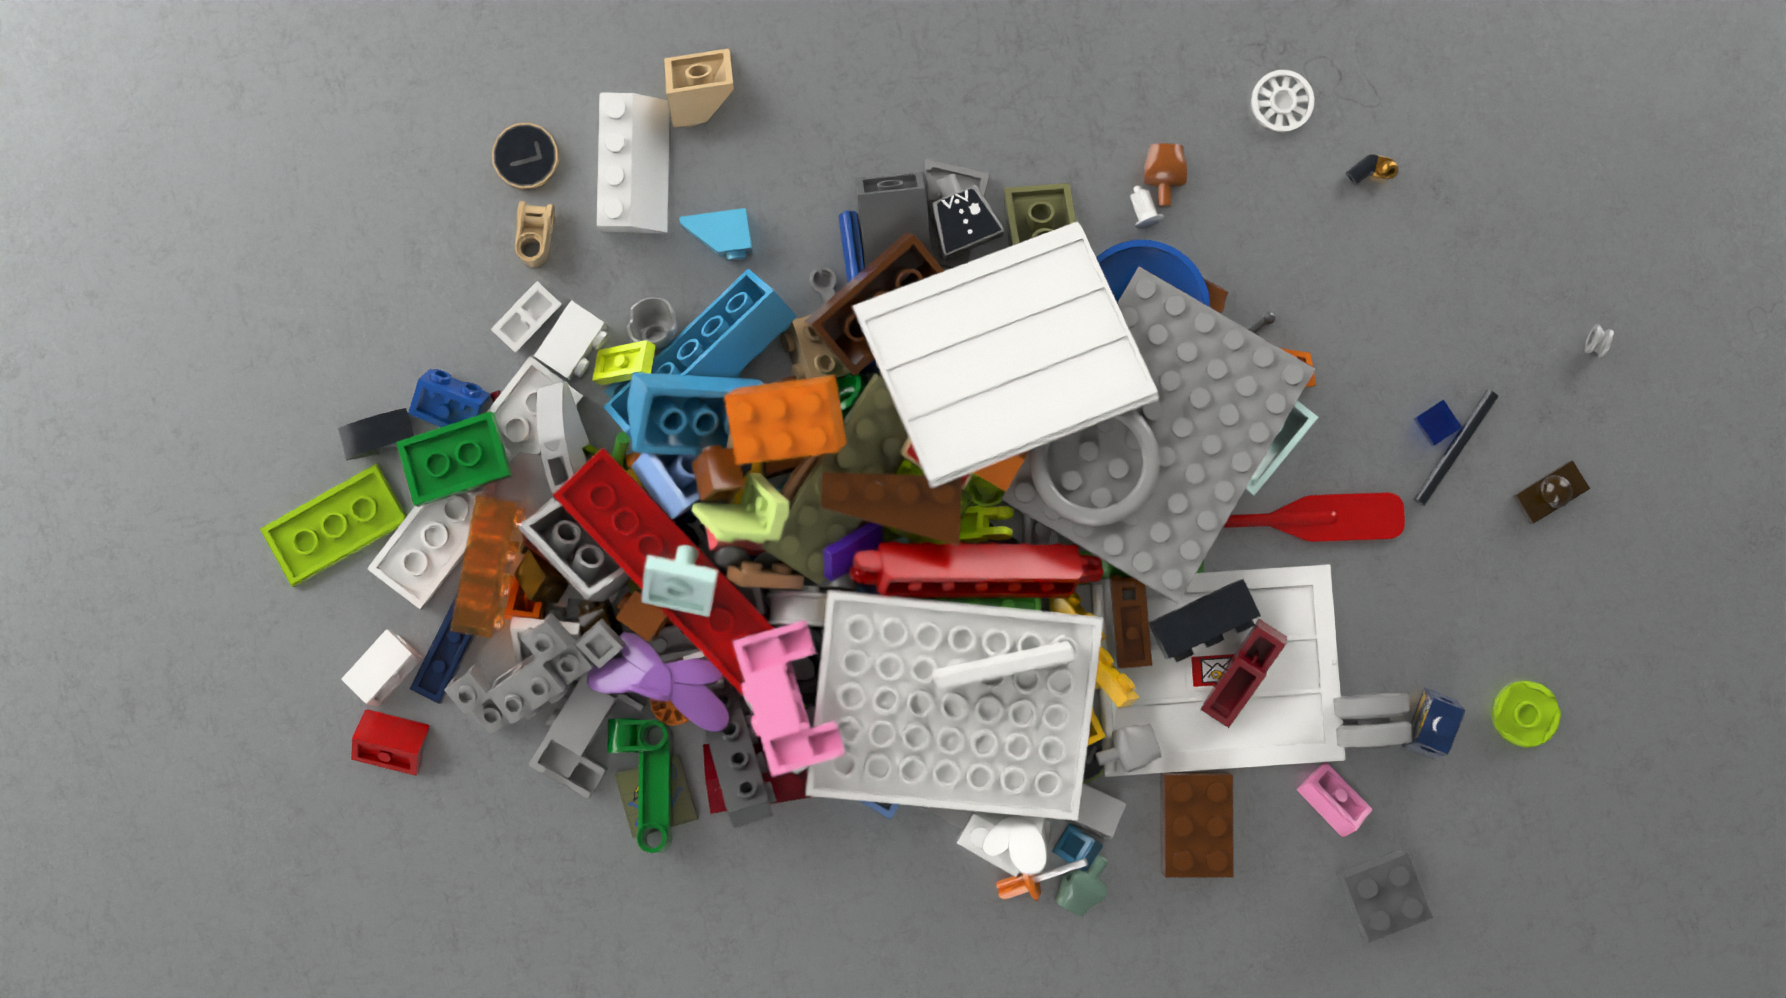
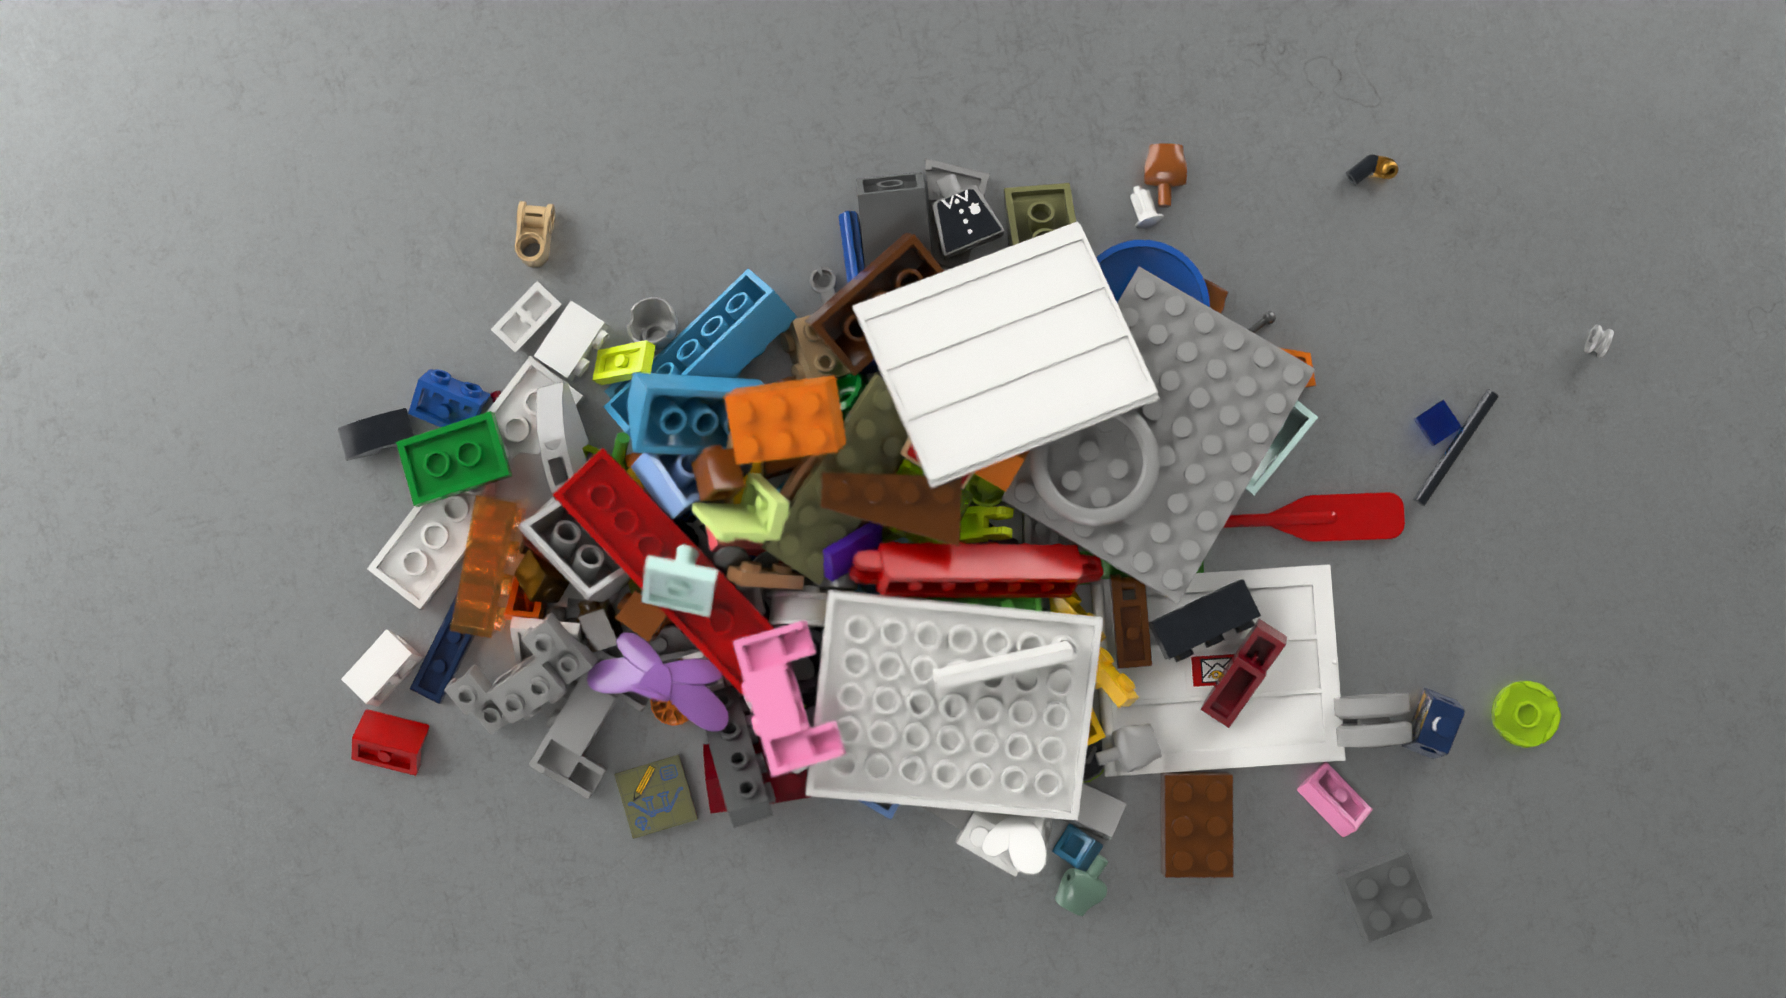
(334, 525): lime tile -> none
(525, 156): black tile -> none
(600, 643): light grey plate -> none
(633, 163): white slope -> none
(654, 775): green piece -> none
(697, 85): tan slope -> none
(722, 232): medium azure slope -> none
(1030, 883): orange piece -> none
(1282, 101): white wheel -> none
(1551, 492): dark brown tile -> none

